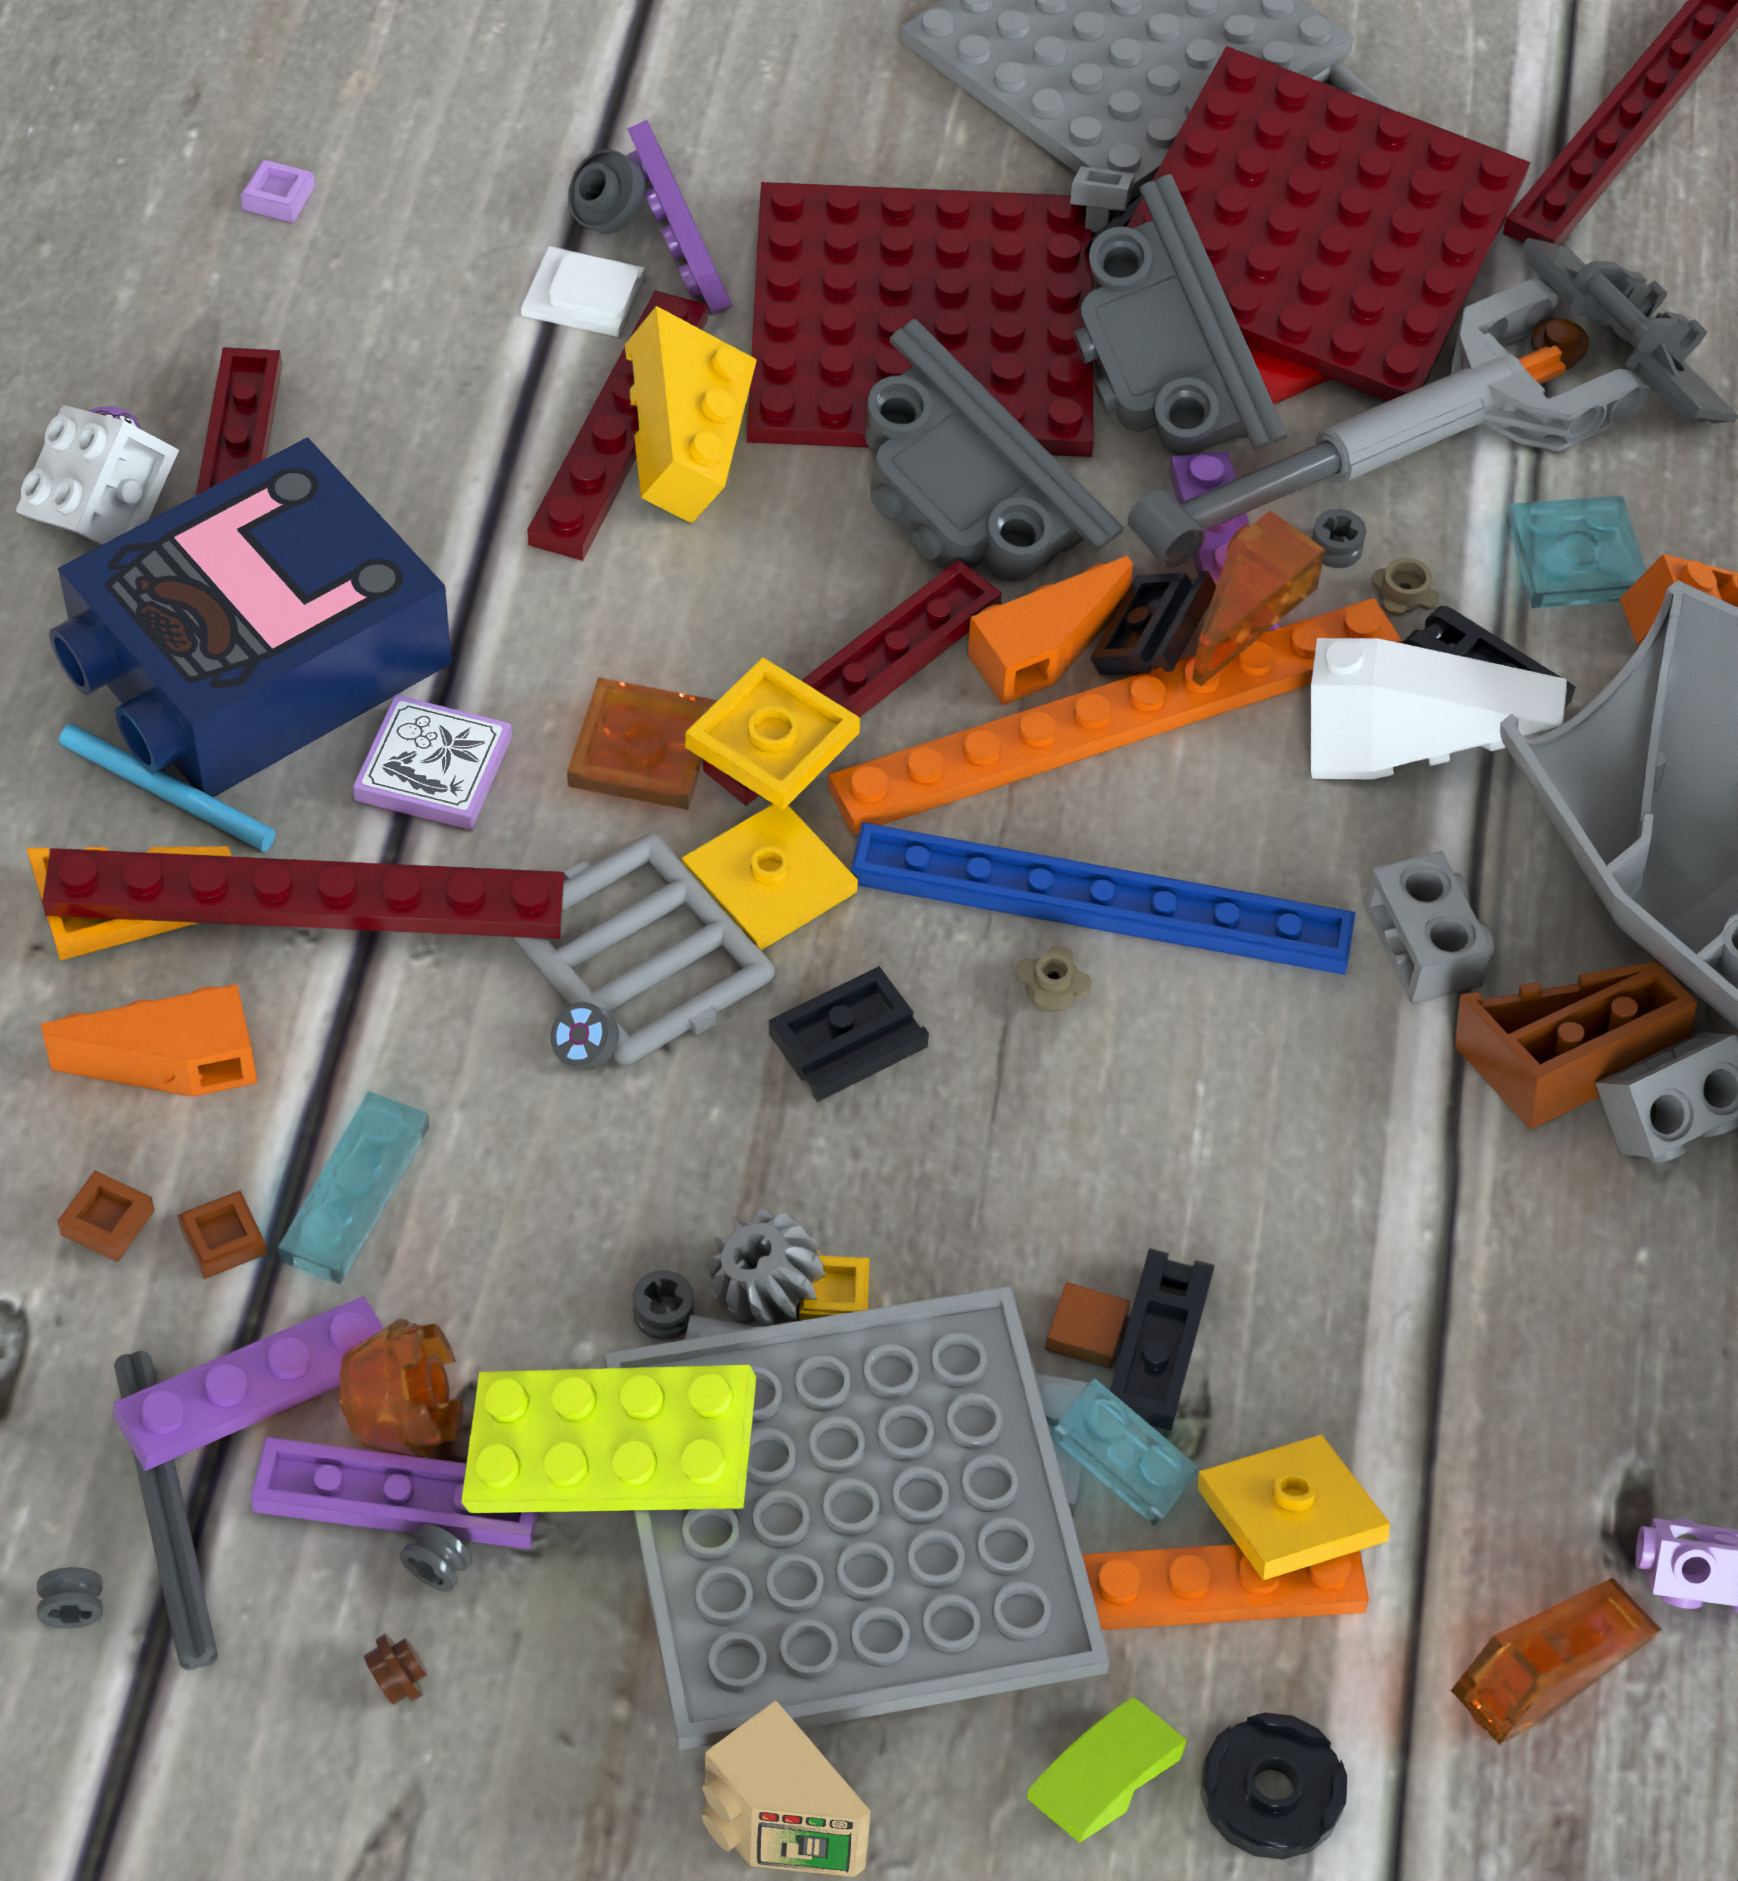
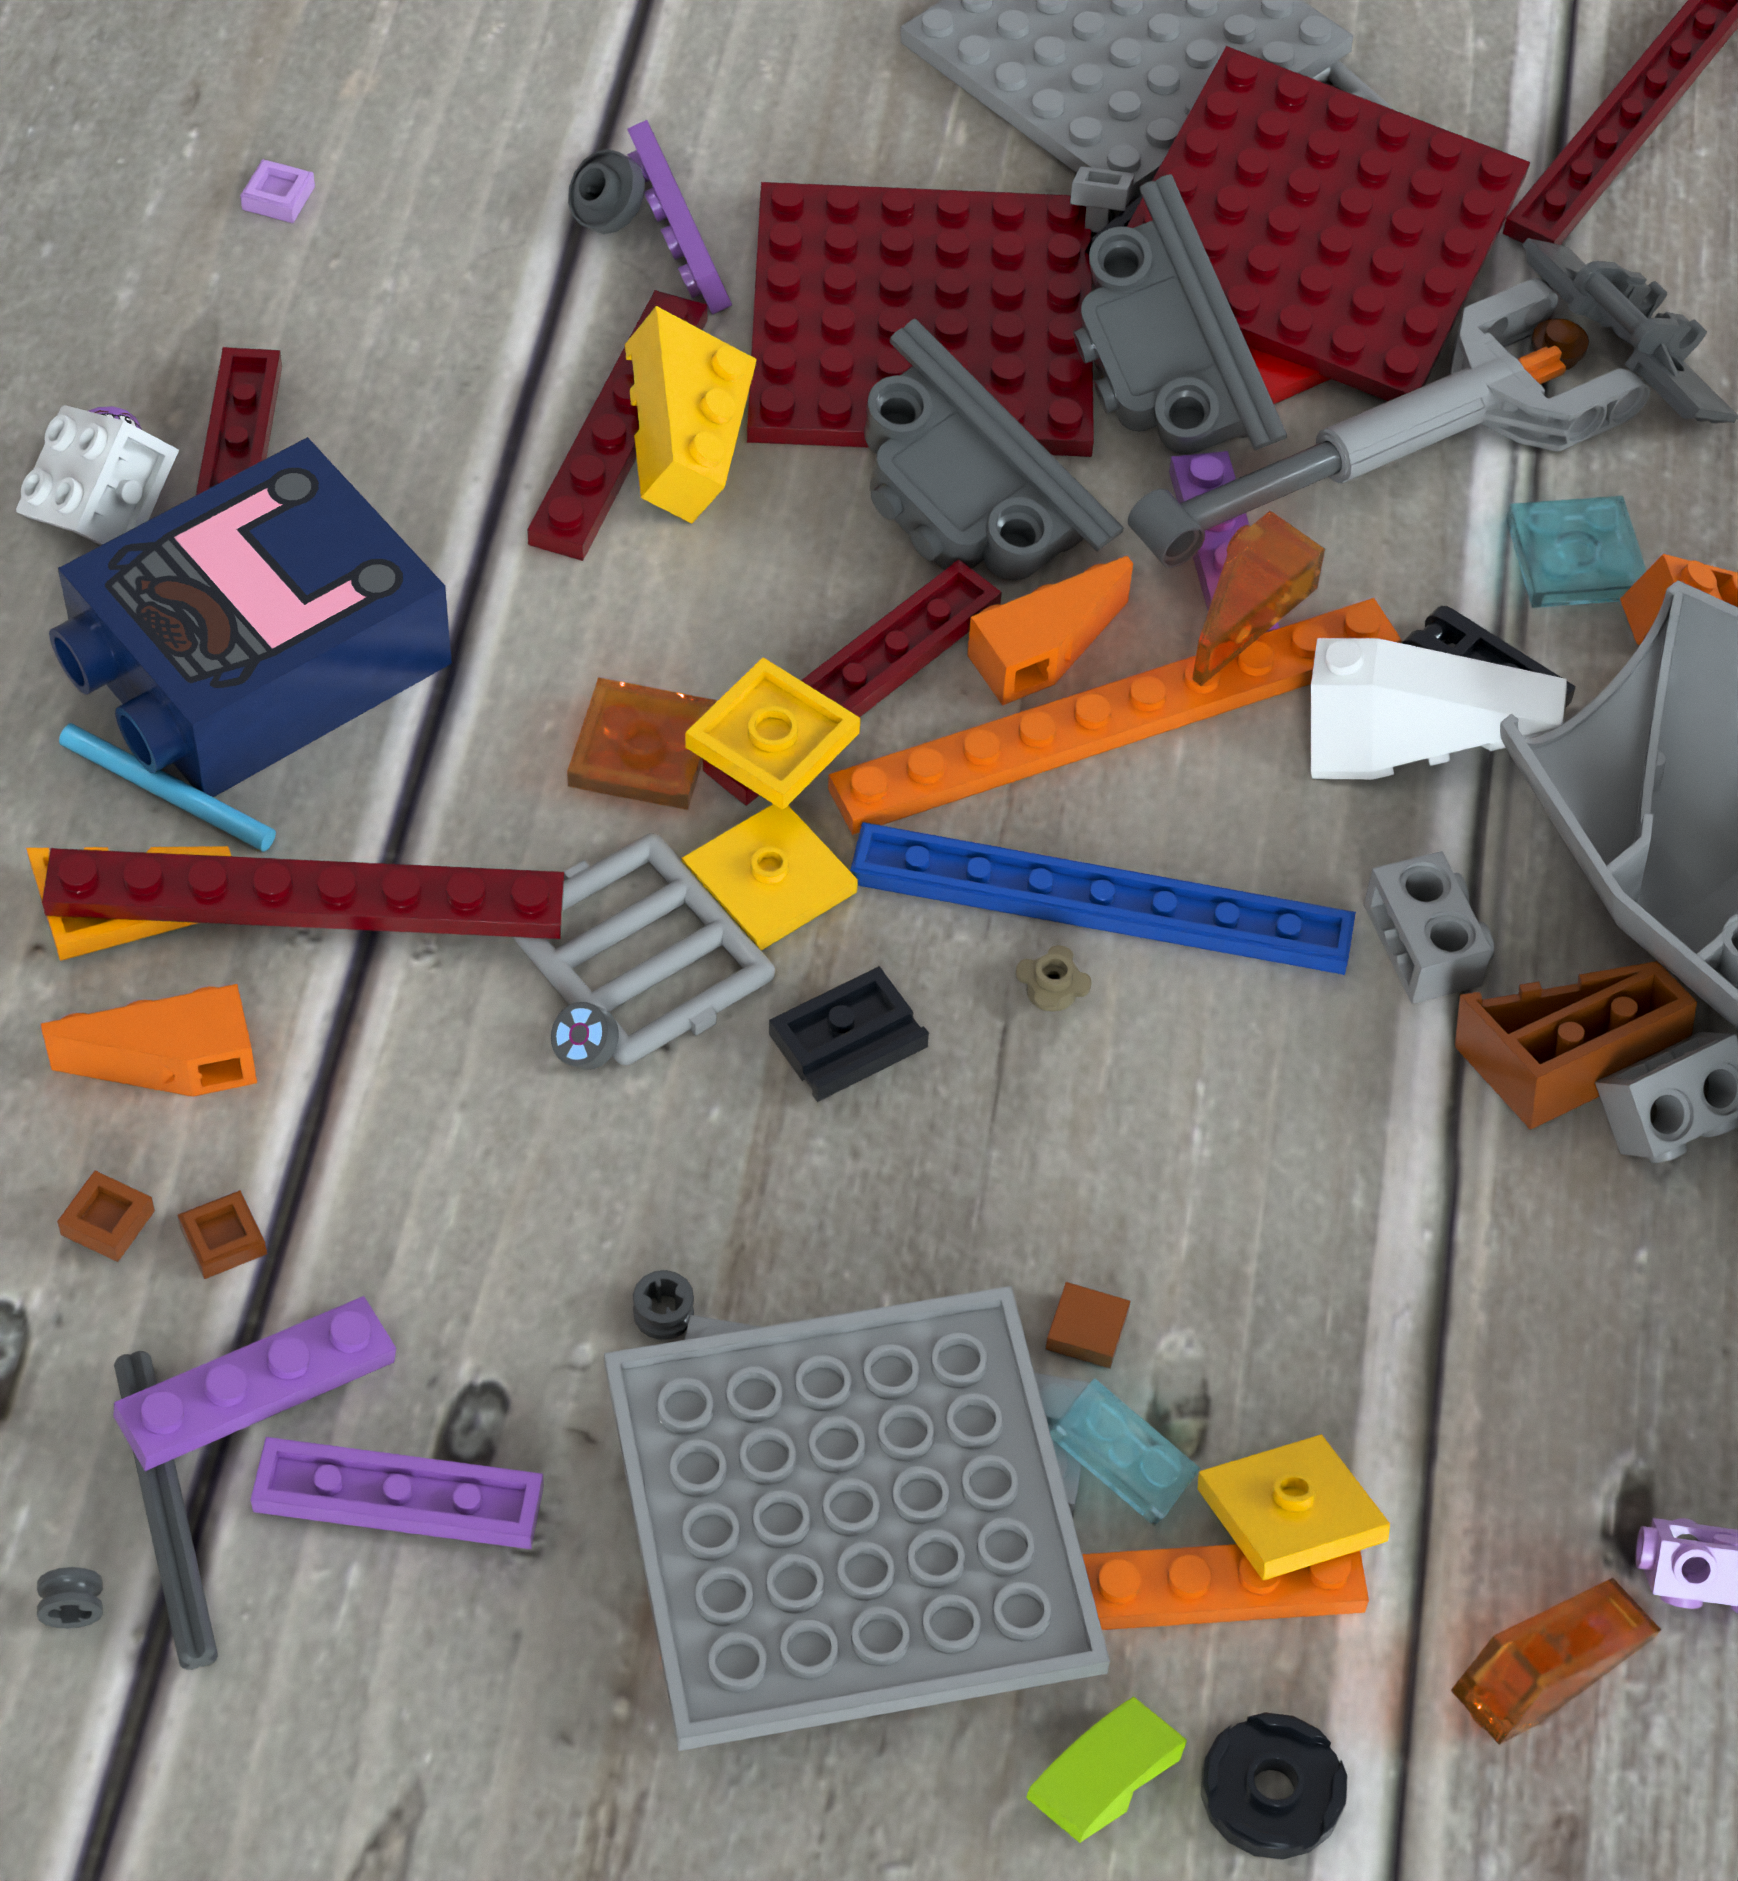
(353, 1187): clear light blue plate -> none
(396, 1669): reddish brown plate -> none
(399, 1390): clear orange cone -> none
(432, 762): tile -> none
(436, 1557): dark grey bush -> none
(583, 291): white piece -> none
(610, 1439): neon yellow plate -> none
(765, 1268): light grey gear -> none
(783, 1800): tan slope -> none
(841, 1290): yellow tile -> none
(1153, 623): black plate -> none
(1161, 1337): black plate -> none
(1343, 524): dark grey bush -> none
(1405, 586): dark tan plate -> none

